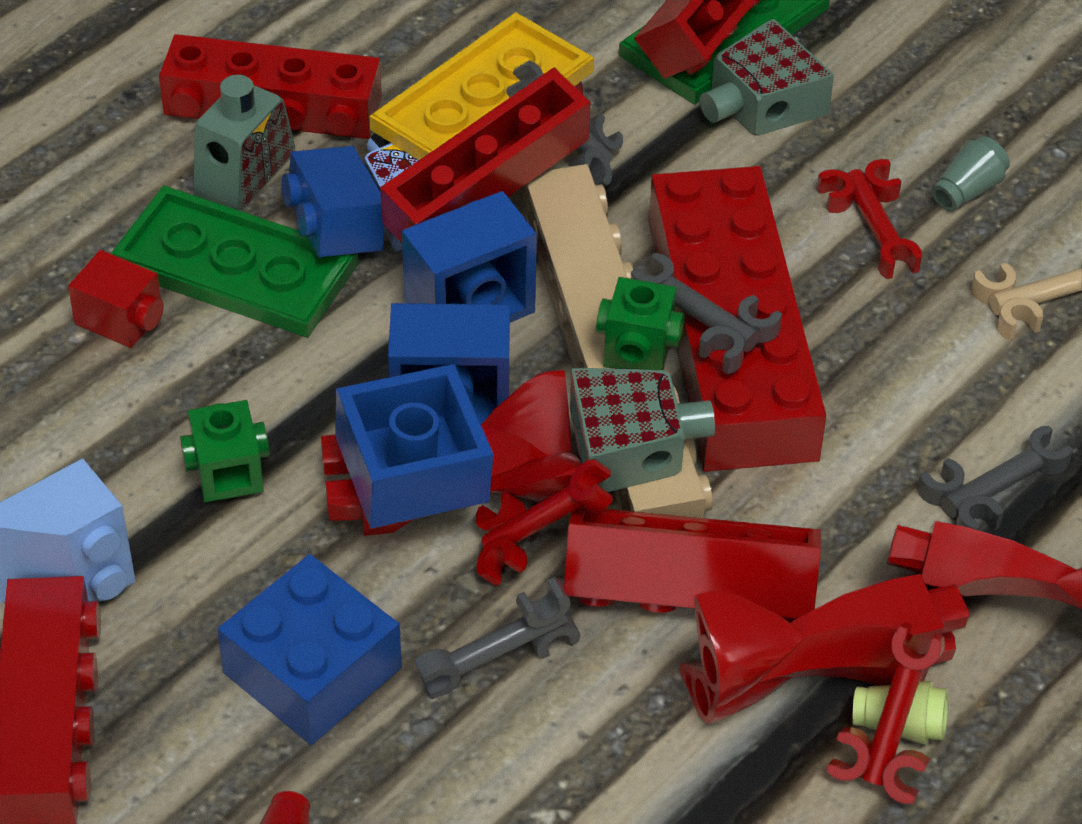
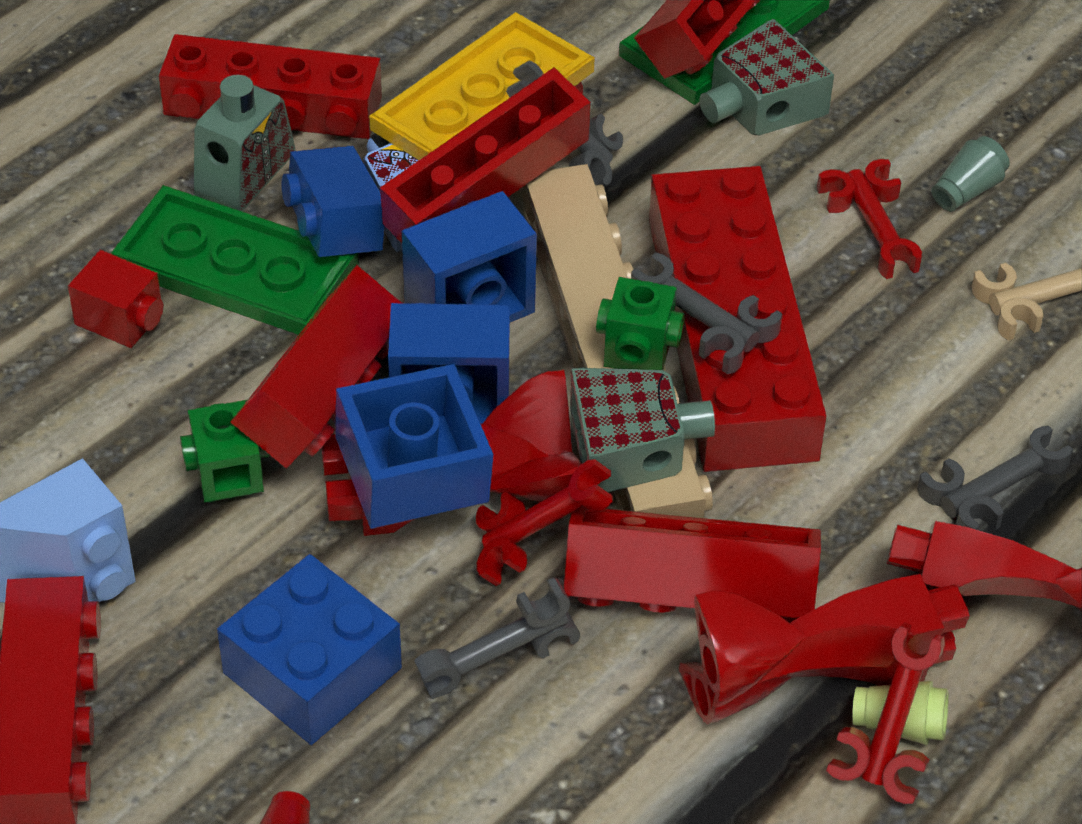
(331, 352): none -> red brick

